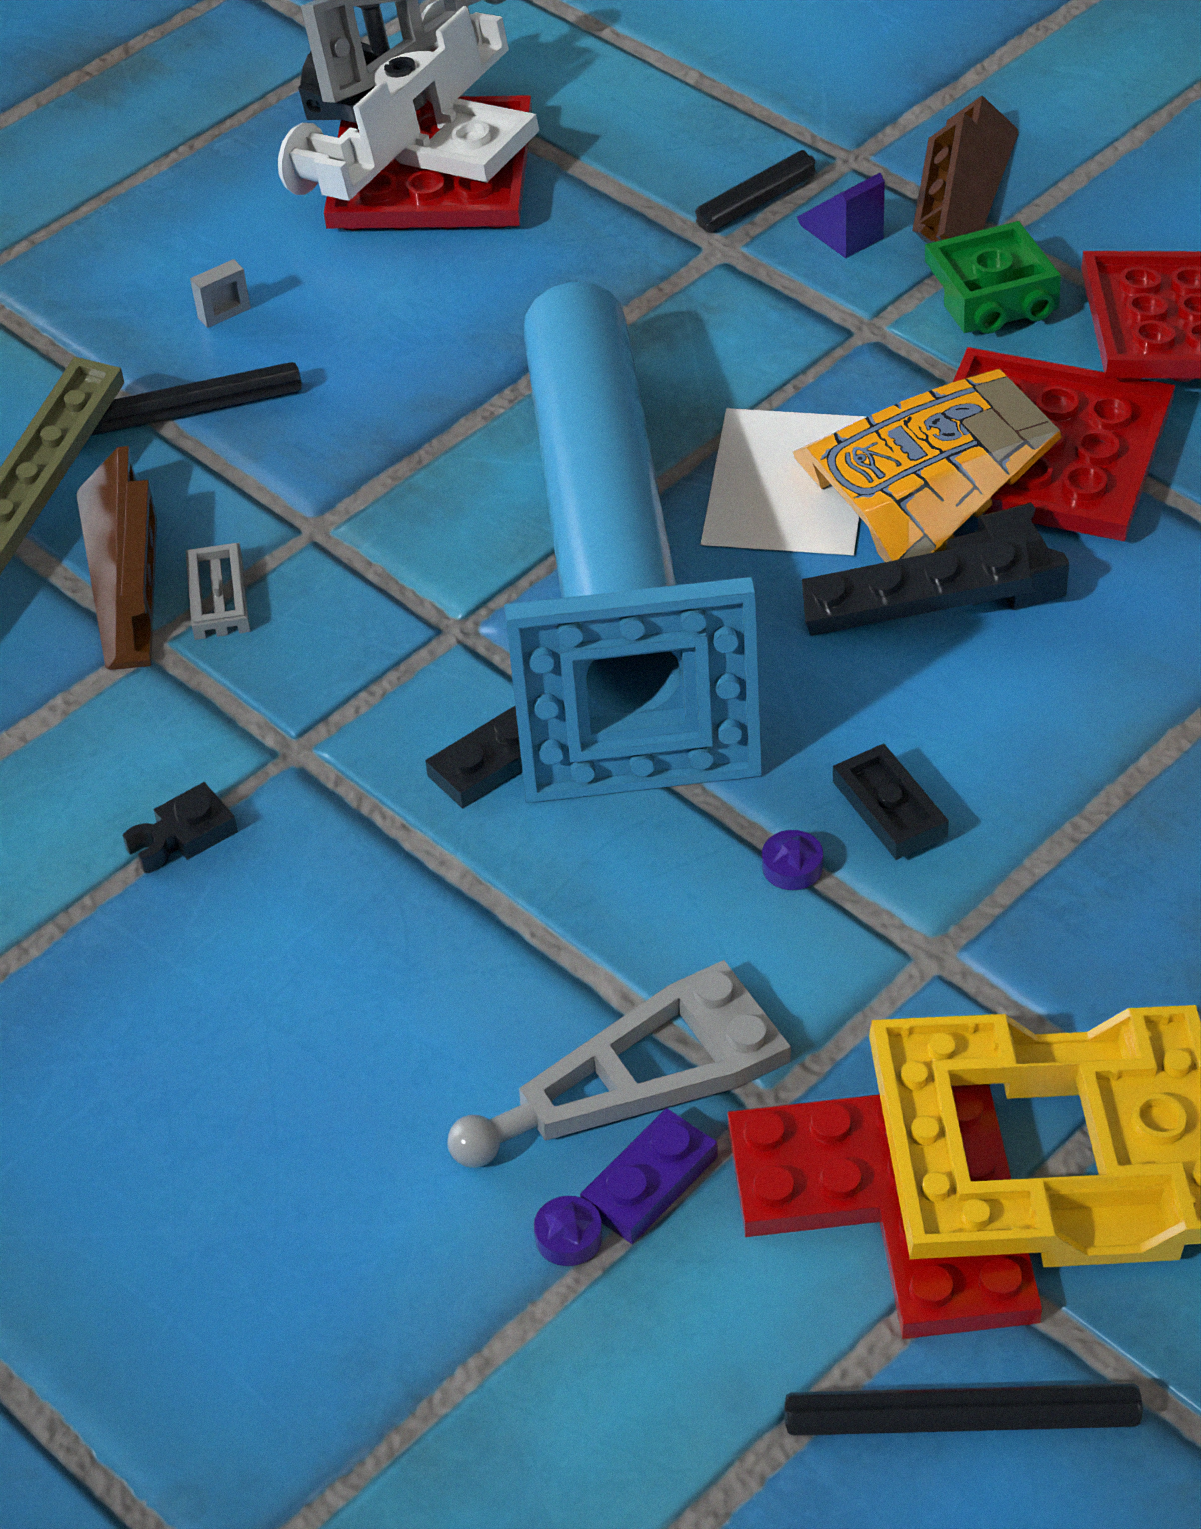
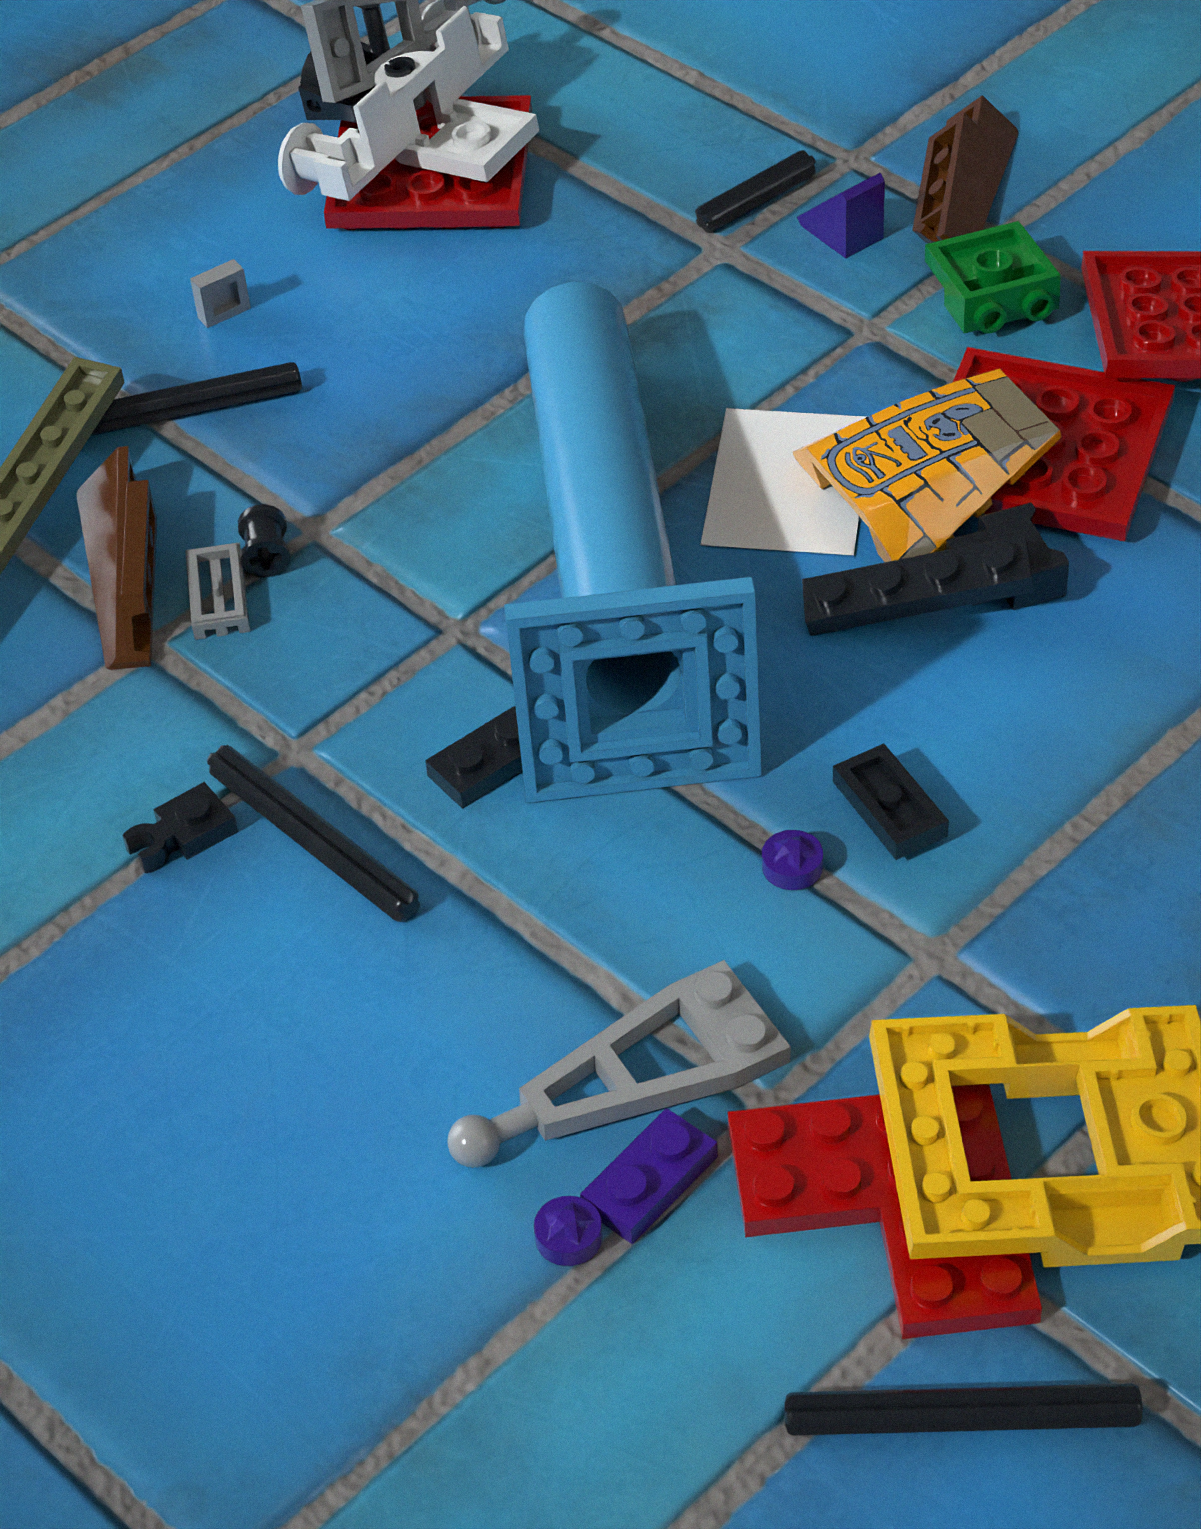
(263, 533): none -> black bush
(314, 833): none -> black axle

